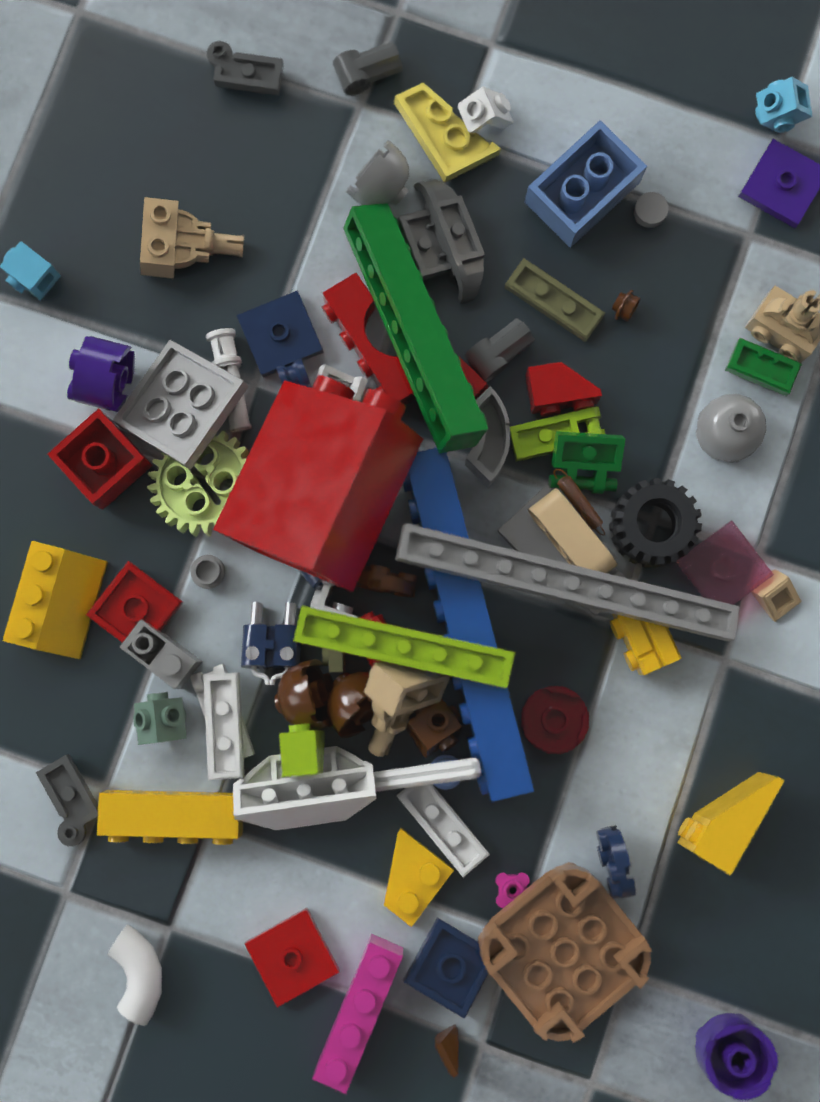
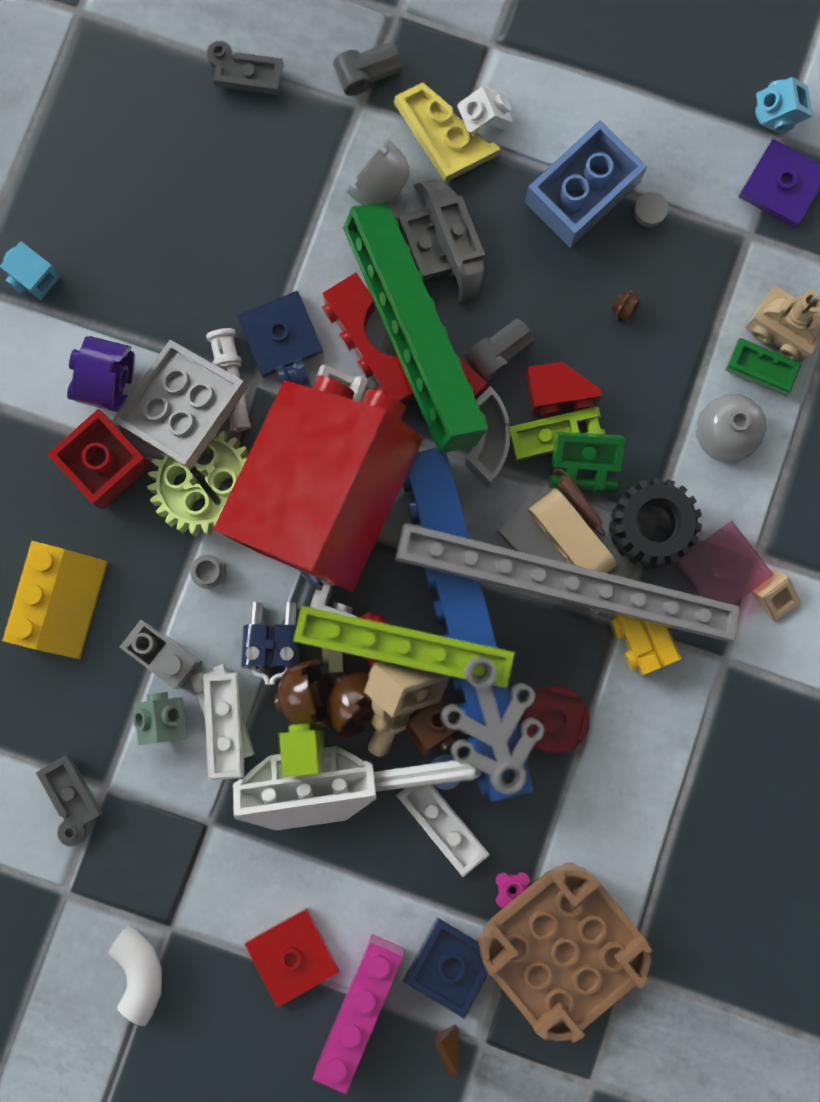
(131, 598): red plate -> none
(168, 815): yellow brick -> none
(178, 240): tan brick -> none
(382, 580): reddish brown plate -> none
(413, 878): yellow wing -> none
(496, 731): none -> light grey plant
(554, 300): olive tile -> none
(614, 855): dark blue plate -> none
(729, 822): yellow slope -> none
(755, 1062): dark purple brick -> none

